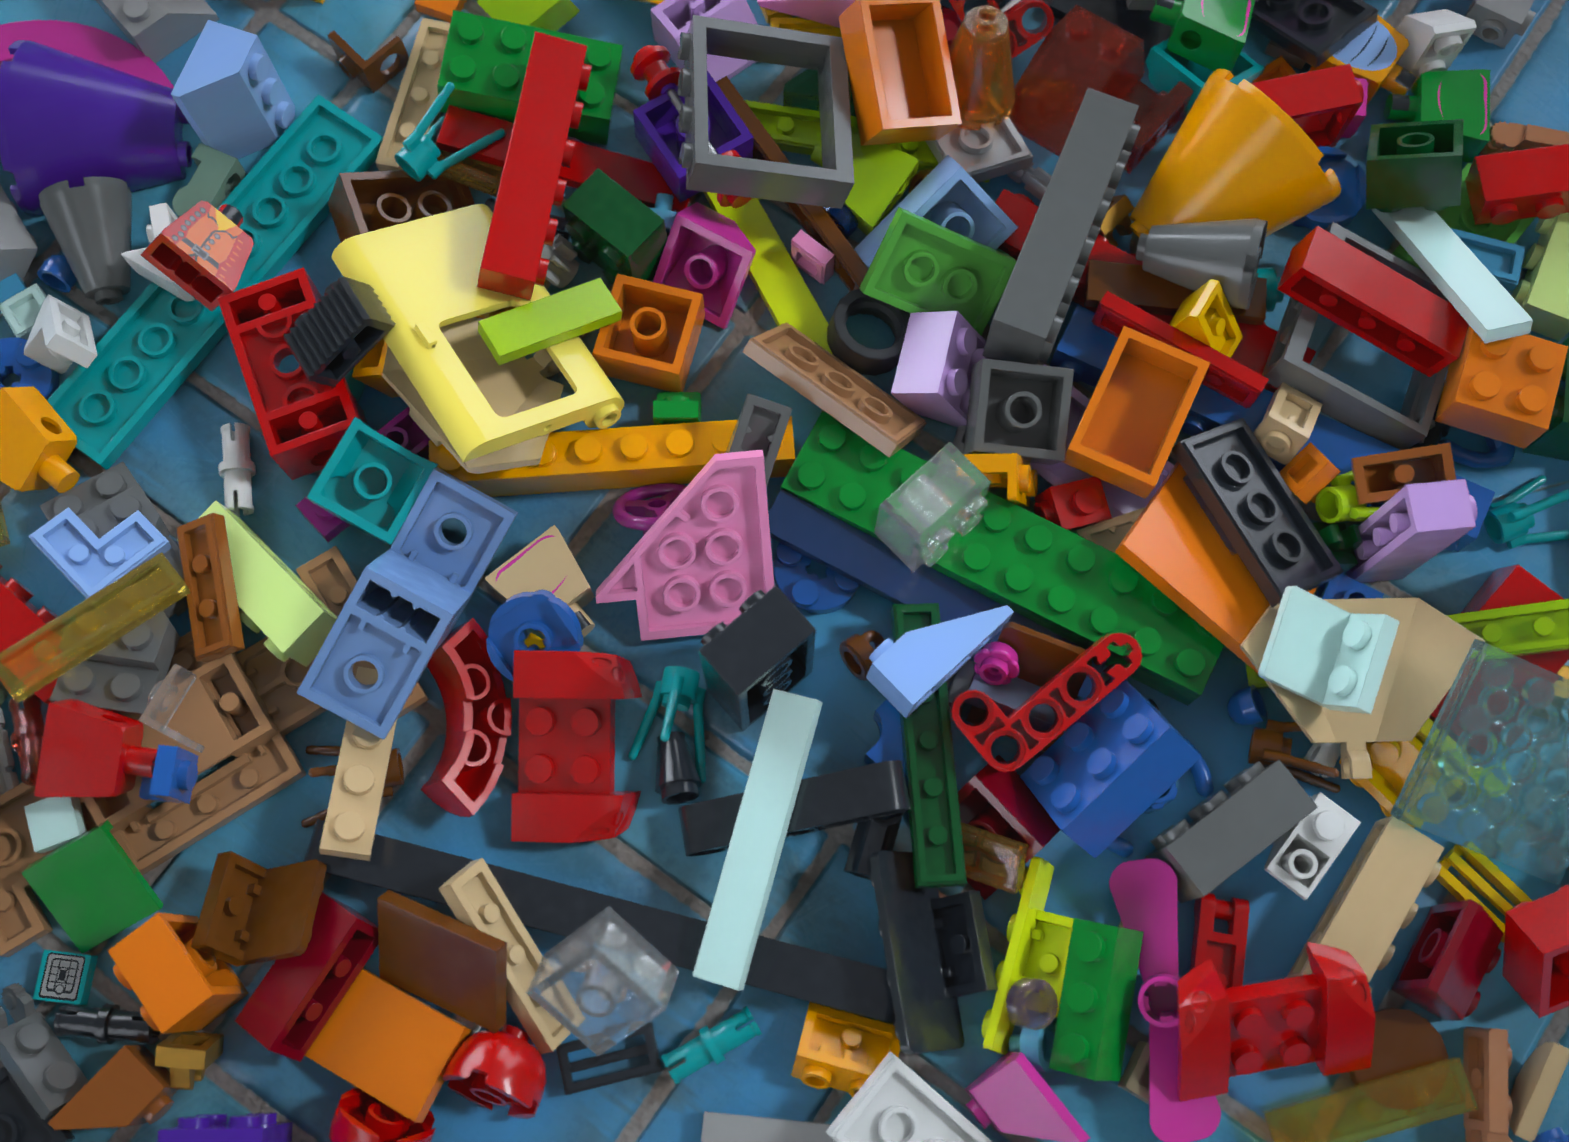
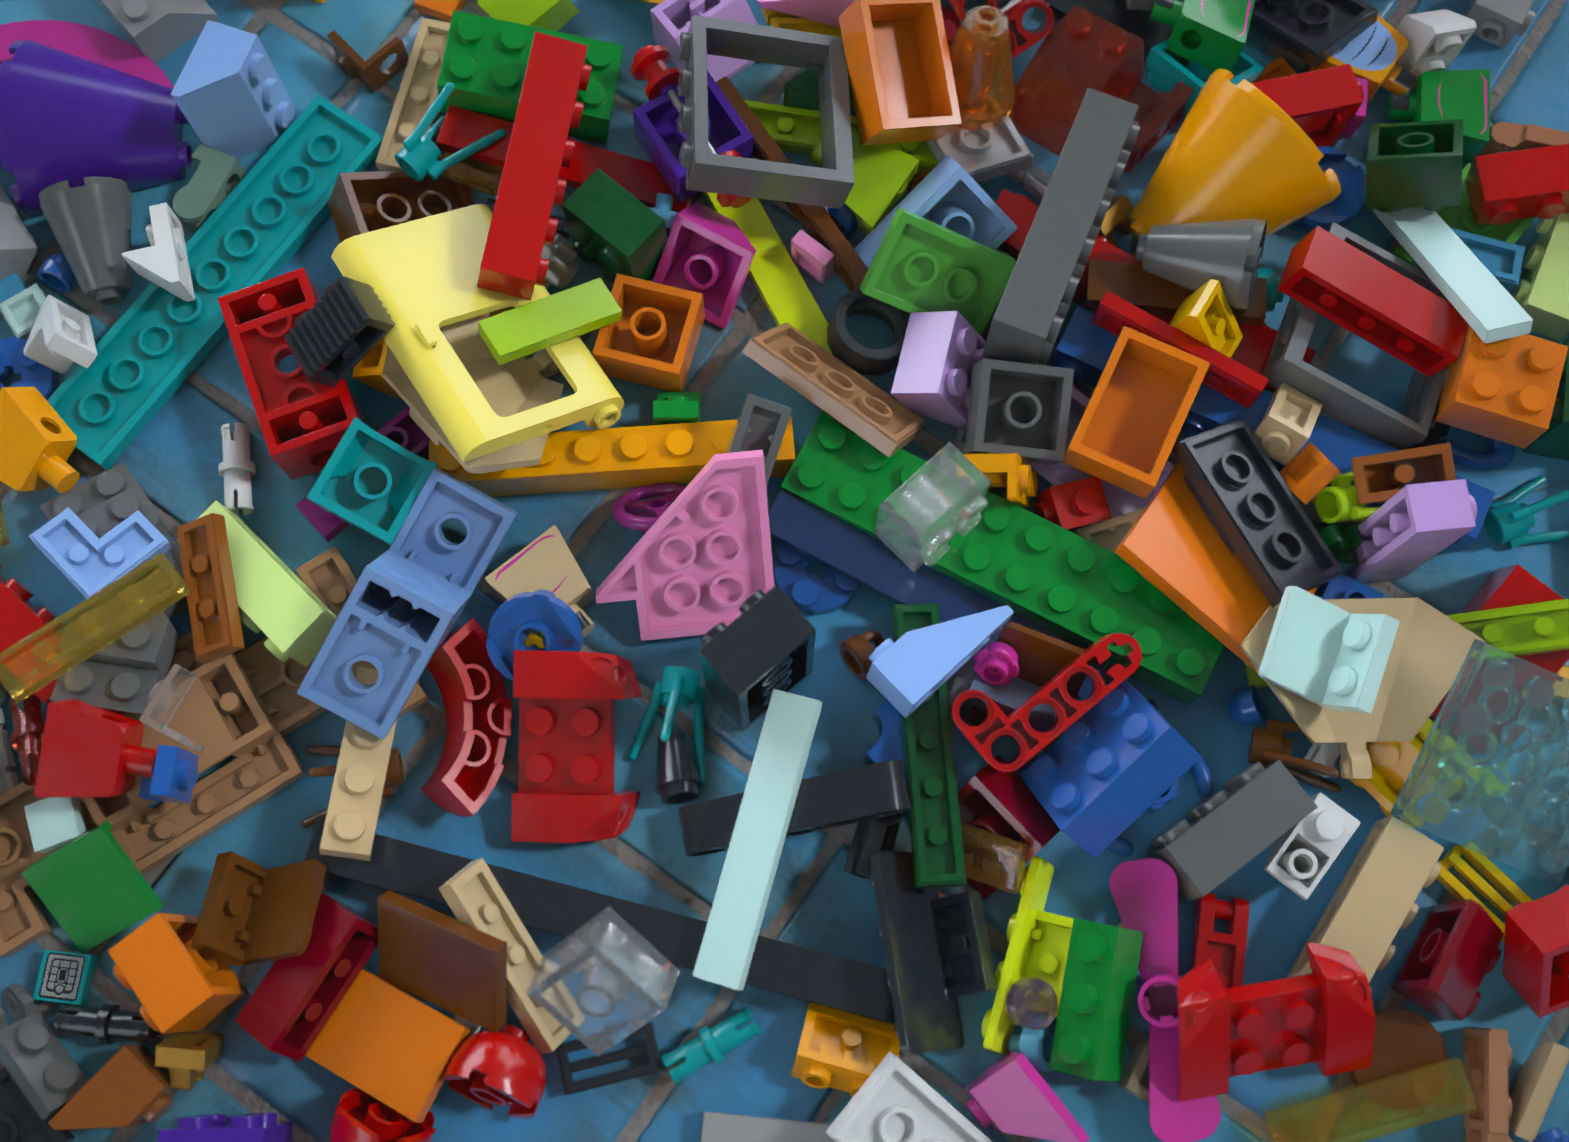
(203, 251): red torso -> none

